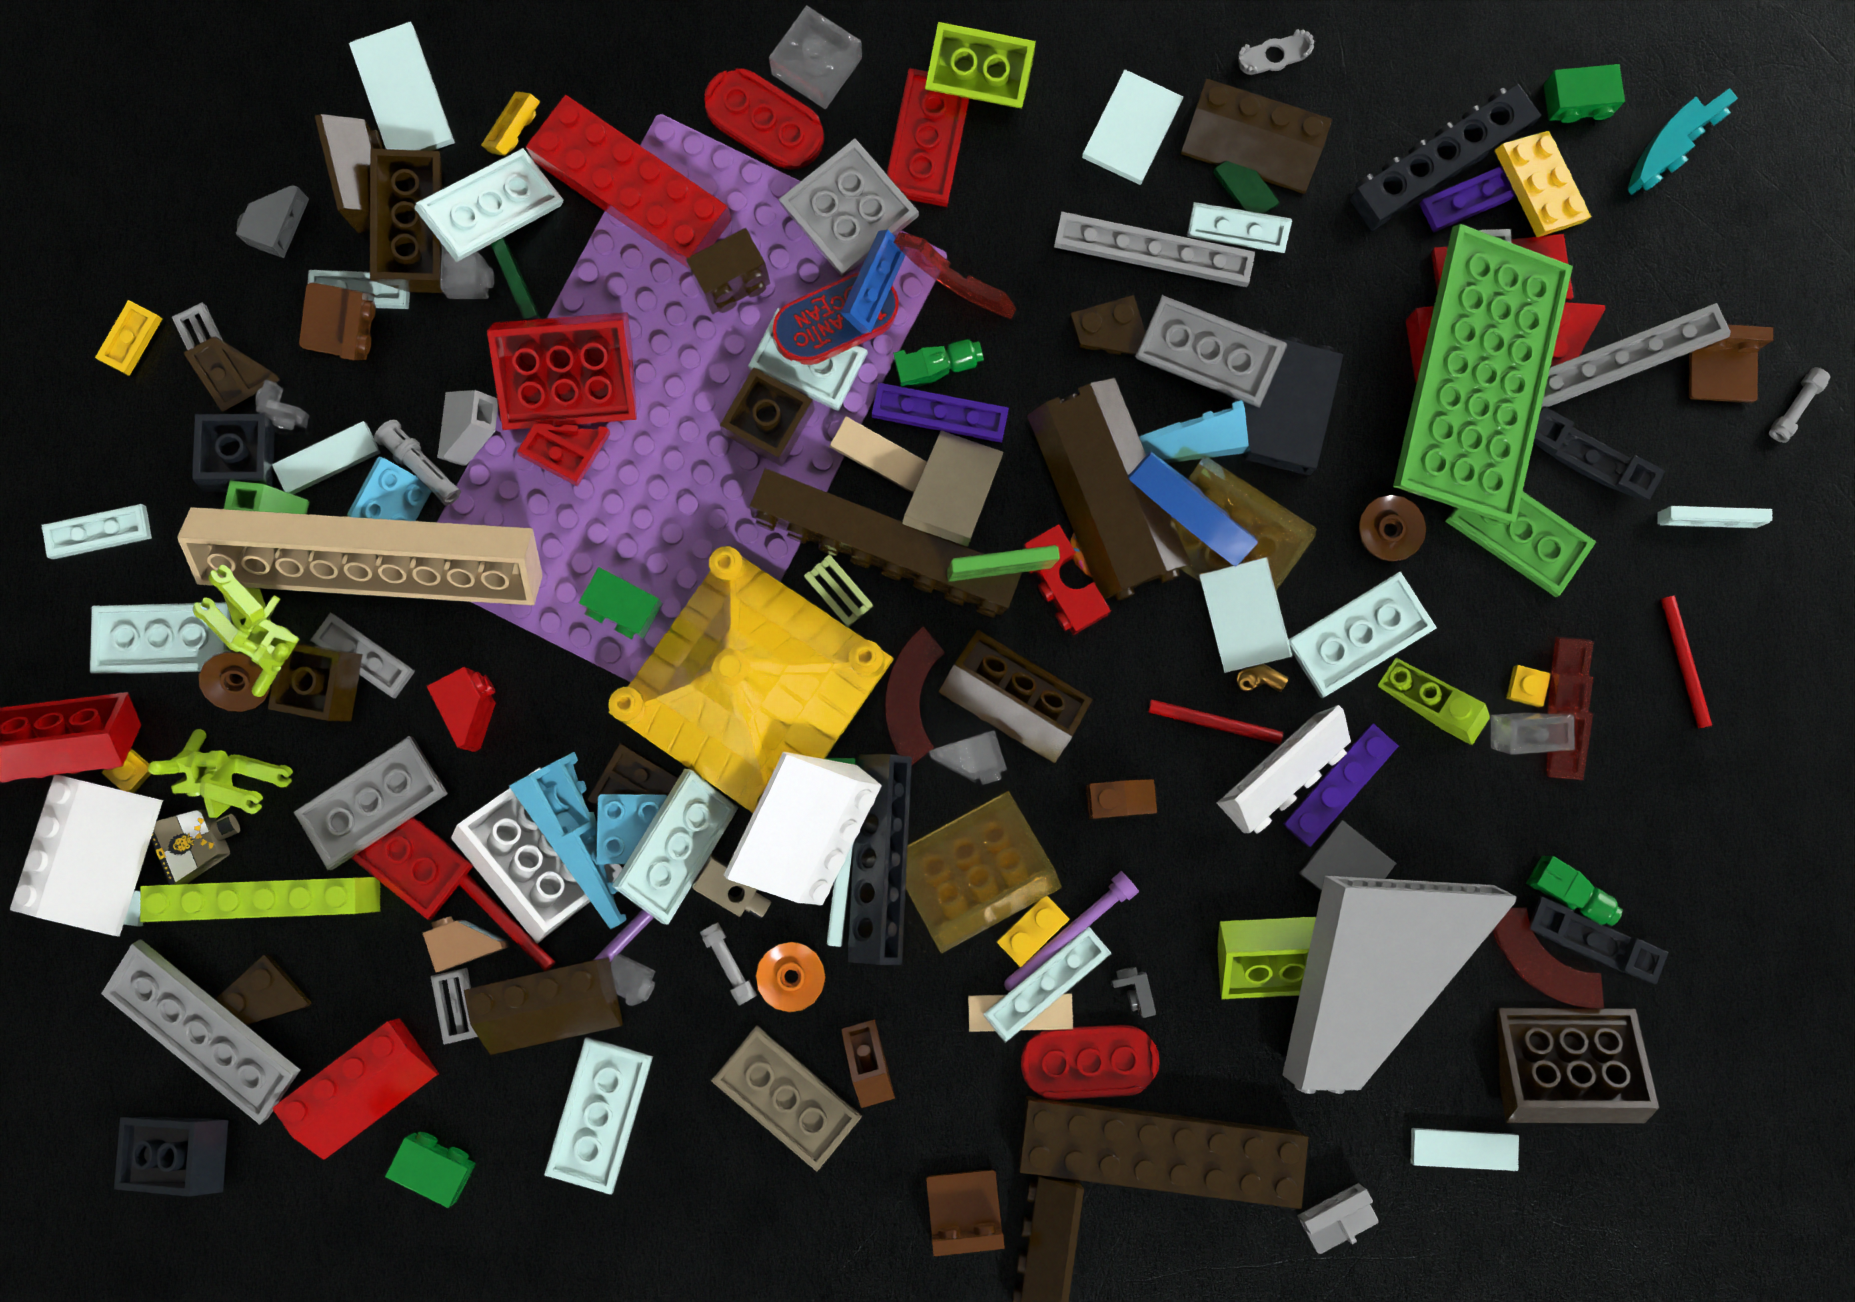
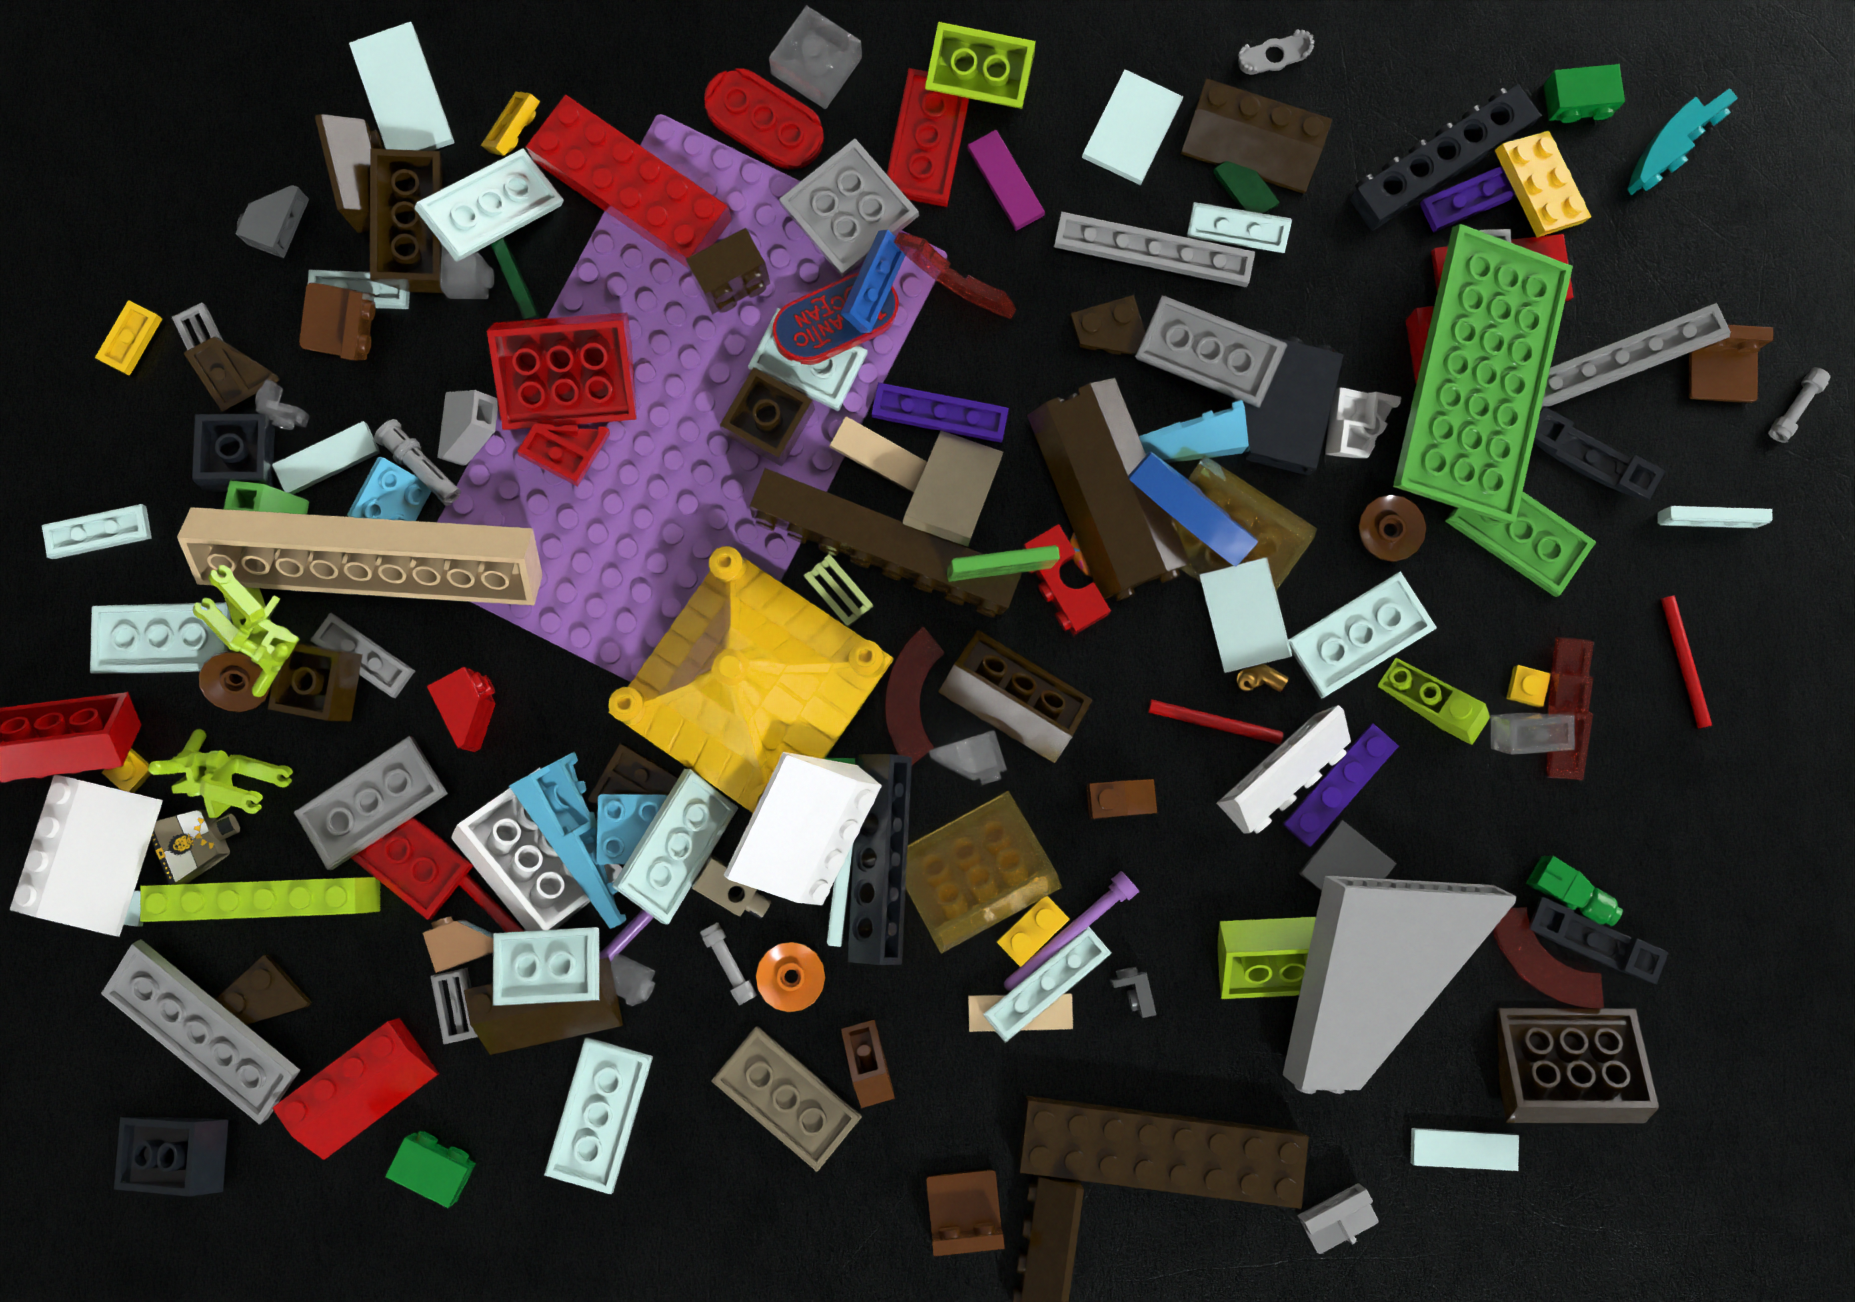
(546, 966): none -> light aqua tile
(620, 603): green brick -> none
(934, 362): green piece -> none
(1006, 180): none -> magenta tile
(1089, 1062): red tile -> none
(1357, 421): none -> white slope
(1574, 330): red wing -> none

